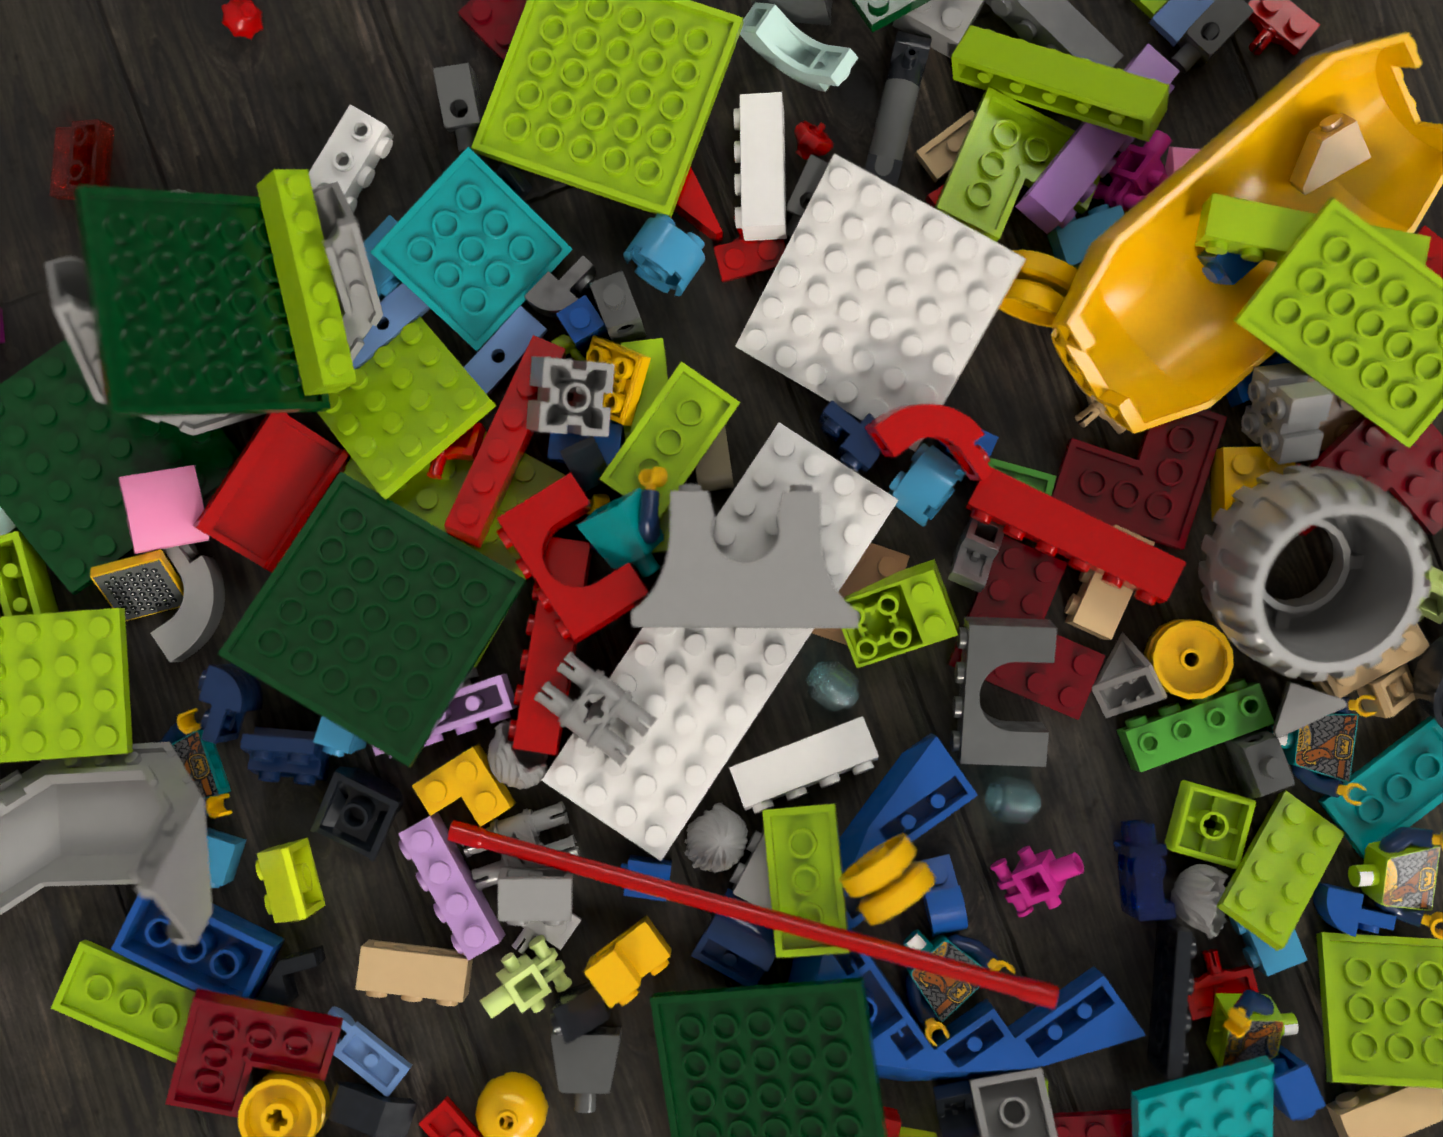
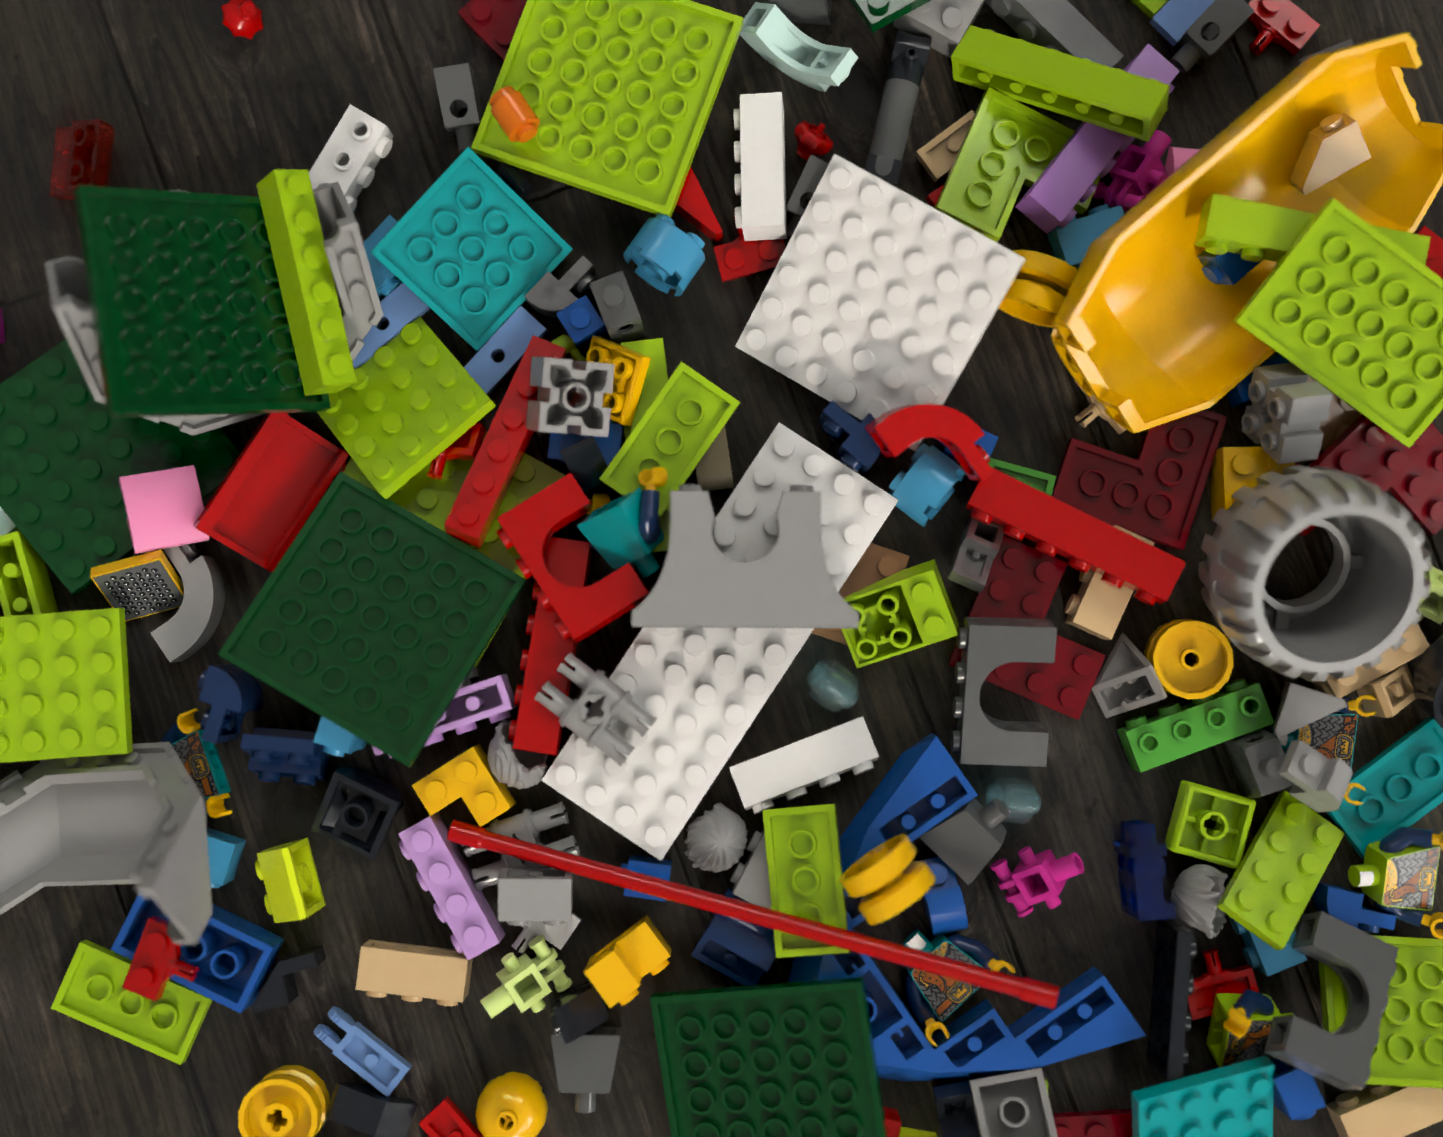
(156, 962): none -> red plate
(235, 1033): dark red plate -> none
(514, 114): none -> orange brick
(969, 837): none -> dark grey torso
(1316, 779): none -> light grey brick
(1366, 971): none -> dark grey arch

